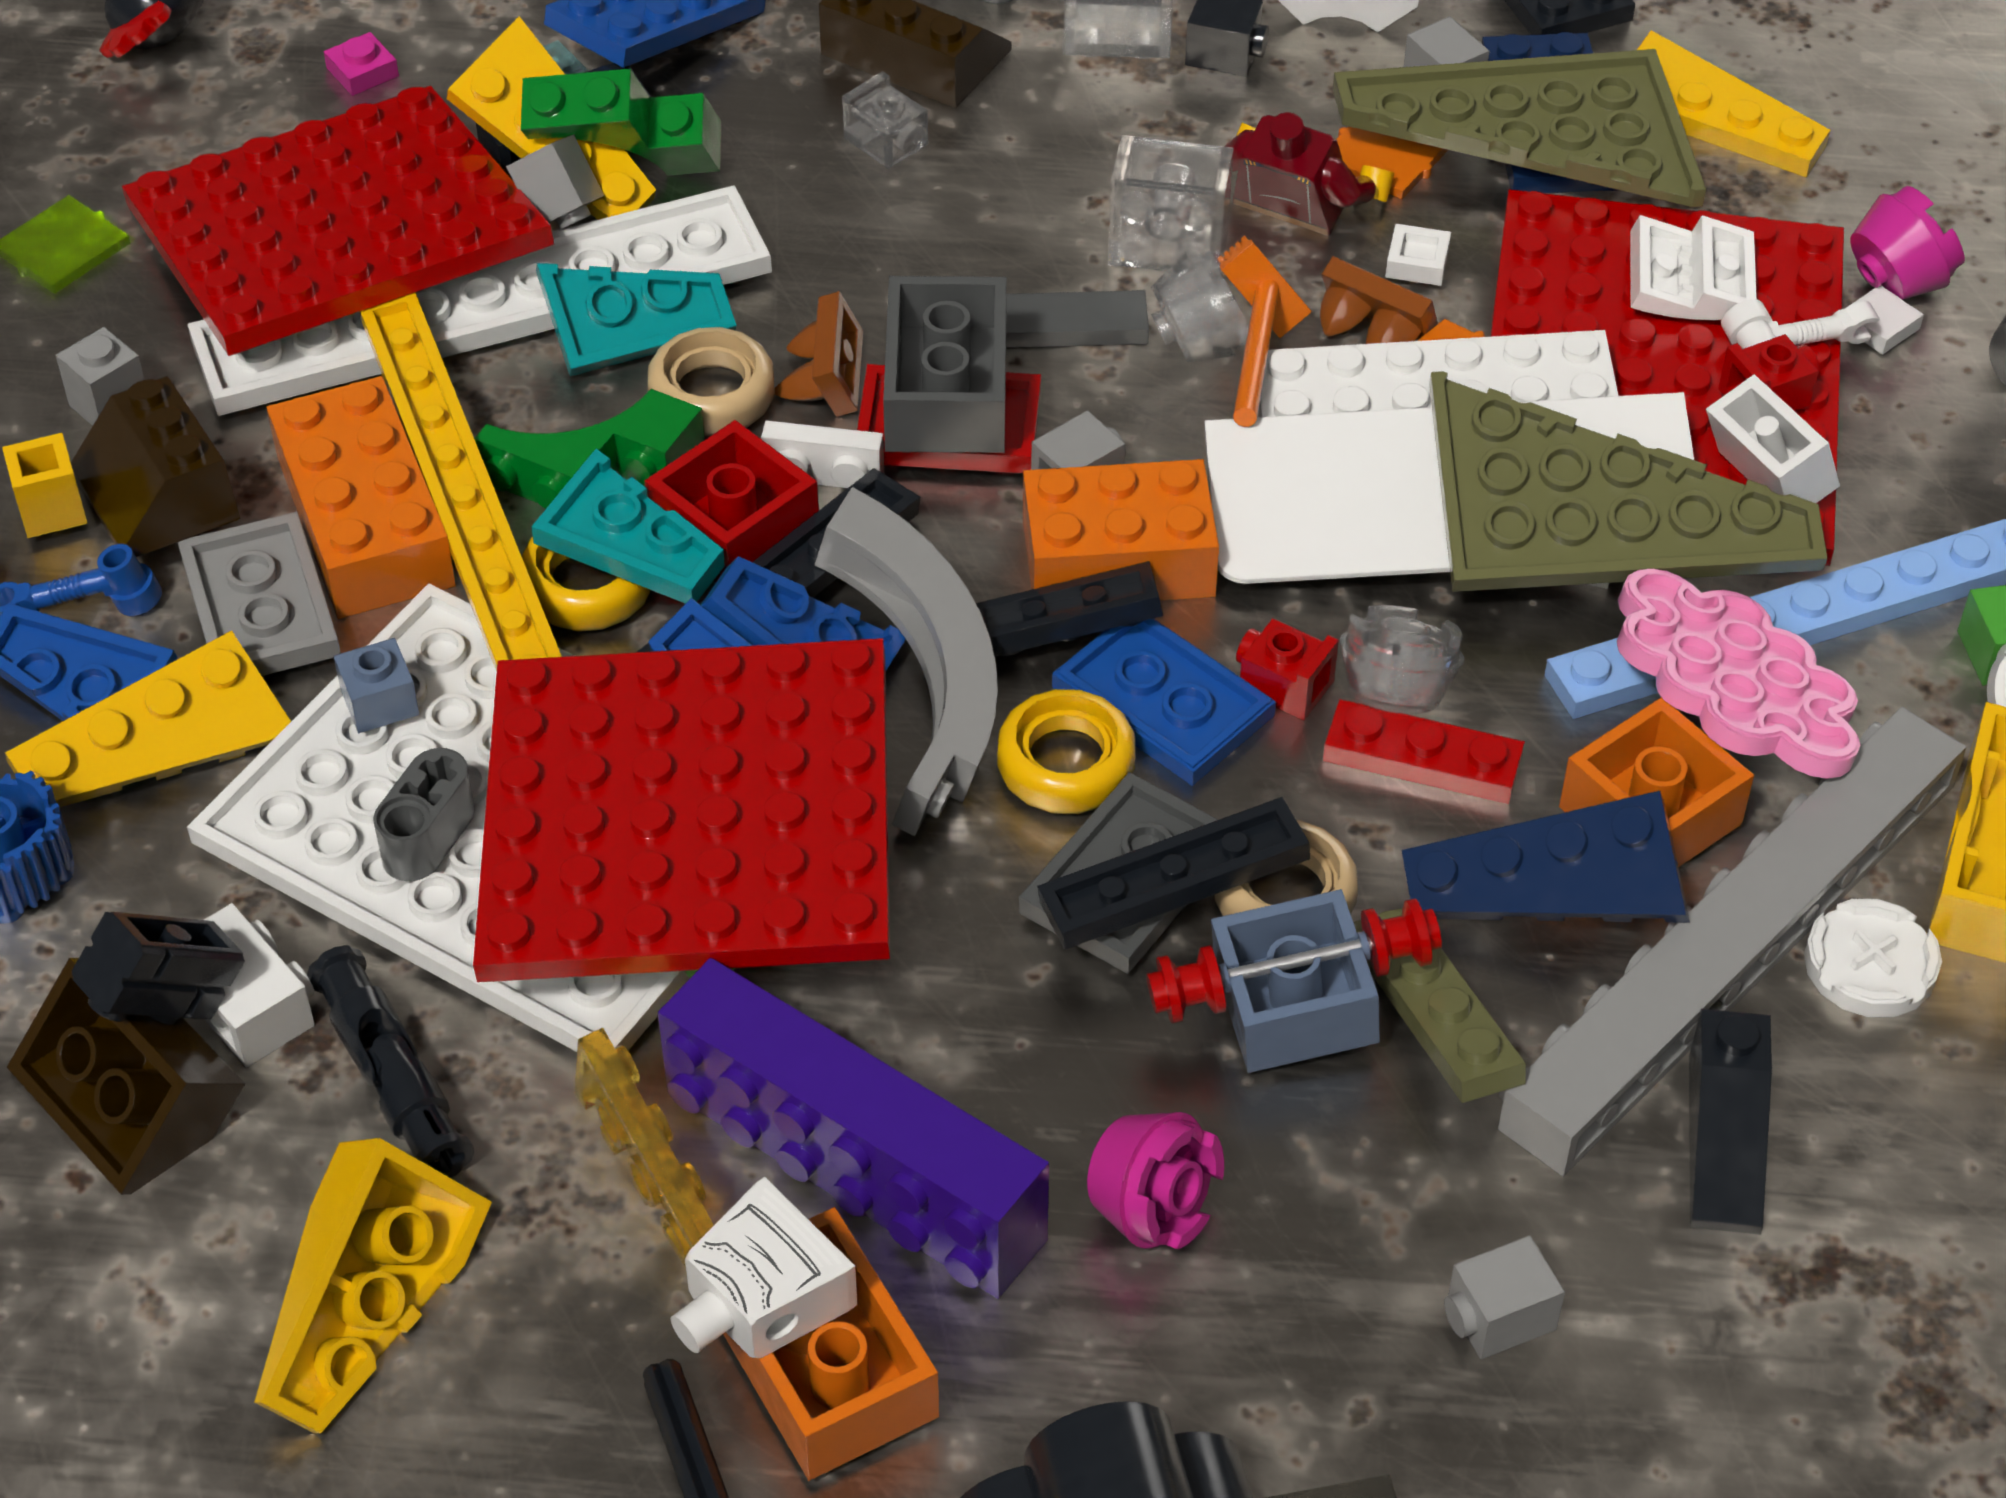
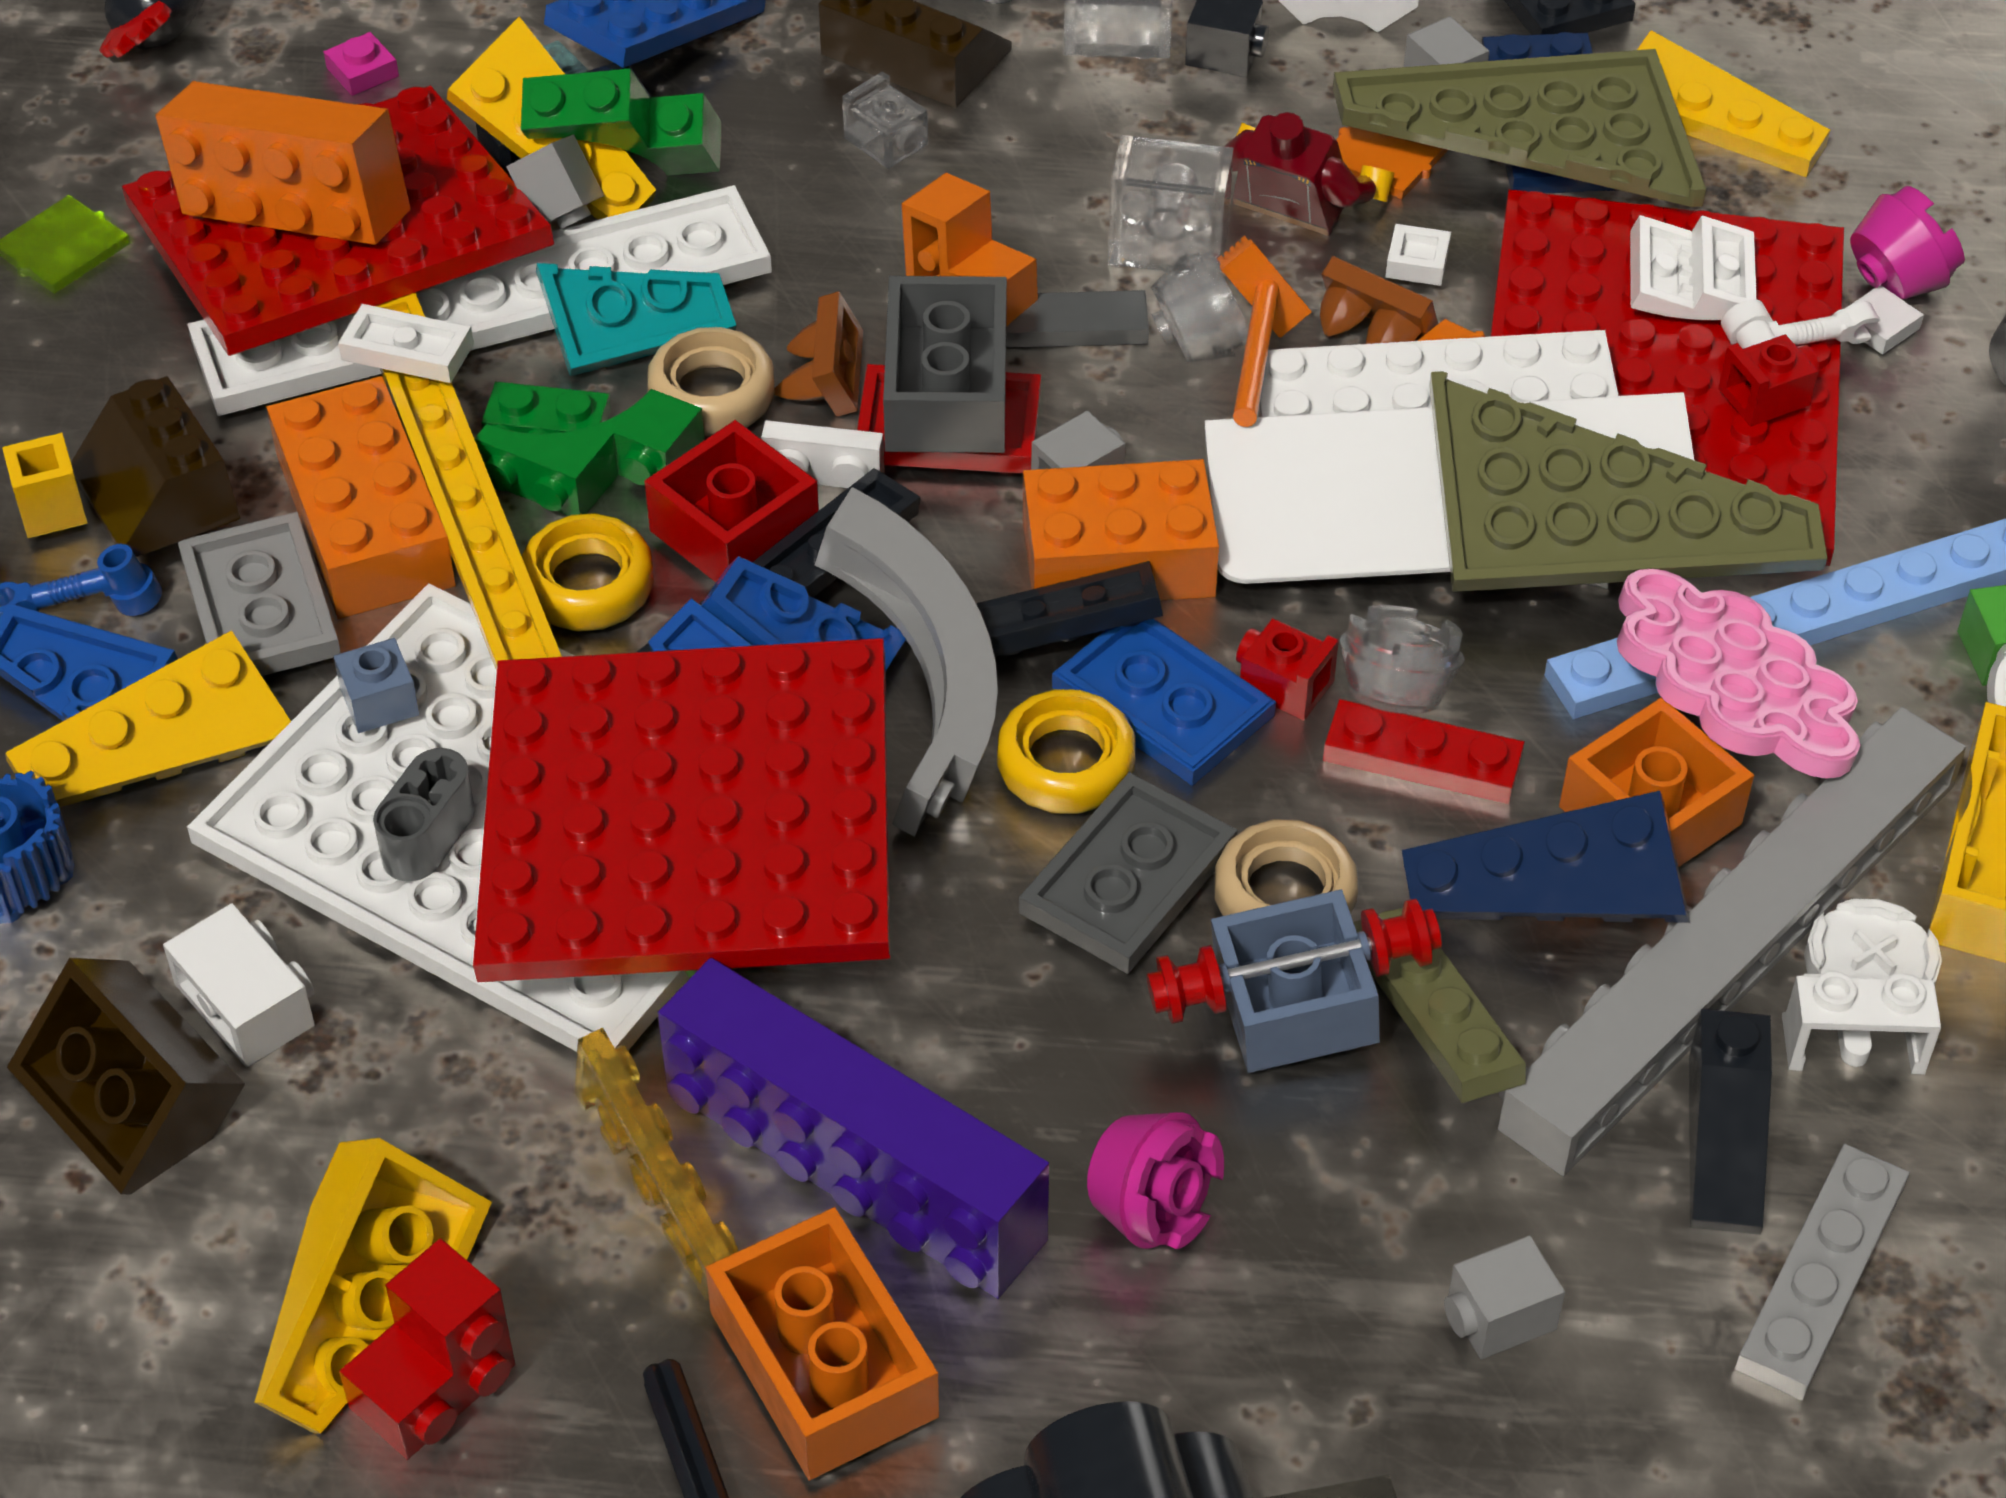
(96, 370): light grey brick -> none
(156, 967): black brick -> none
(284, 161): none -> orange brick
(406, 343): none -> white plate
(406, 1089): black piece -> none
(436, 1357): none -> red brick
(544, 408): none -> green plate
(625, 533): teal wing -> none
(763, 1277): white torso -> none
(951, 235): none -> orange brick
(1173, 872): black plate -> none
(1772, 442): white brick -> none
(1822, 1272): none -> light grey plate
(1858, 1006): none -> white window

